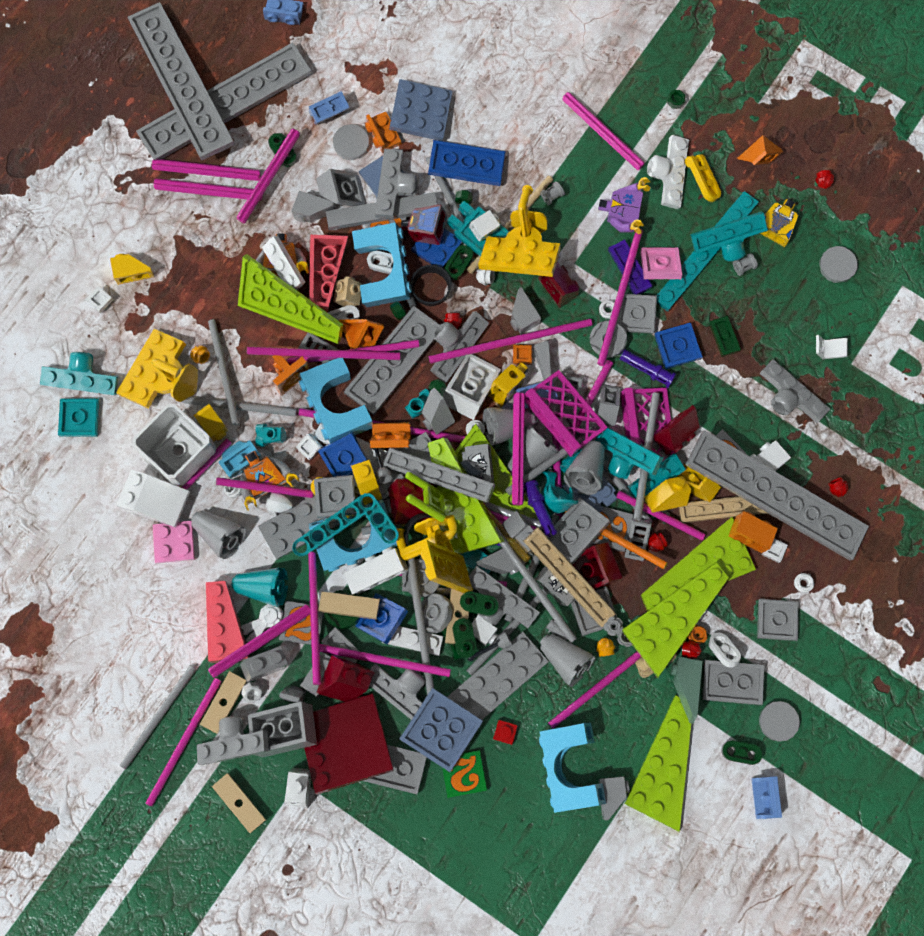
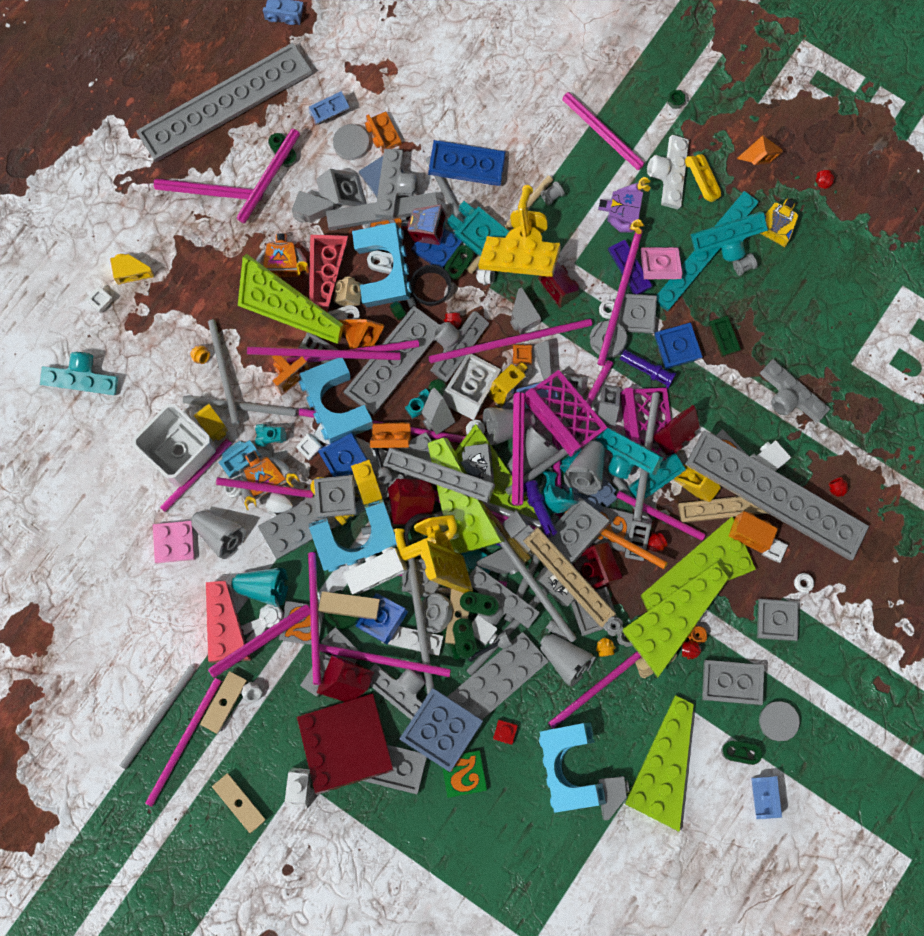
(78, 418): teal tile -> none
(153, 498): white slope -> none
(155, 369): yellow plate -> none
(181, 81): light grey plate -> none
(205, 169): dark pink axle -> none
(232, 743): light grey plate -> none
(263, 664): light grey brick -> none
(283, 263): white plate -> none
(287, 727): light grey brick -> none
(293, 694): light grey slope -> none
(345, 522): teal beam -> none
(420, 110): sand blue plate -> none
(433, 498): lime plate -> none
(464, 195): dark green tile -> none
(485, 225): white brick -> none
(669, 495): yellow slope -> none
(687, 683): sand green slope -> none
(726, 652): white plate -> none
(831, 348): white bracket -> none
(838, 264): light grey tile -> none

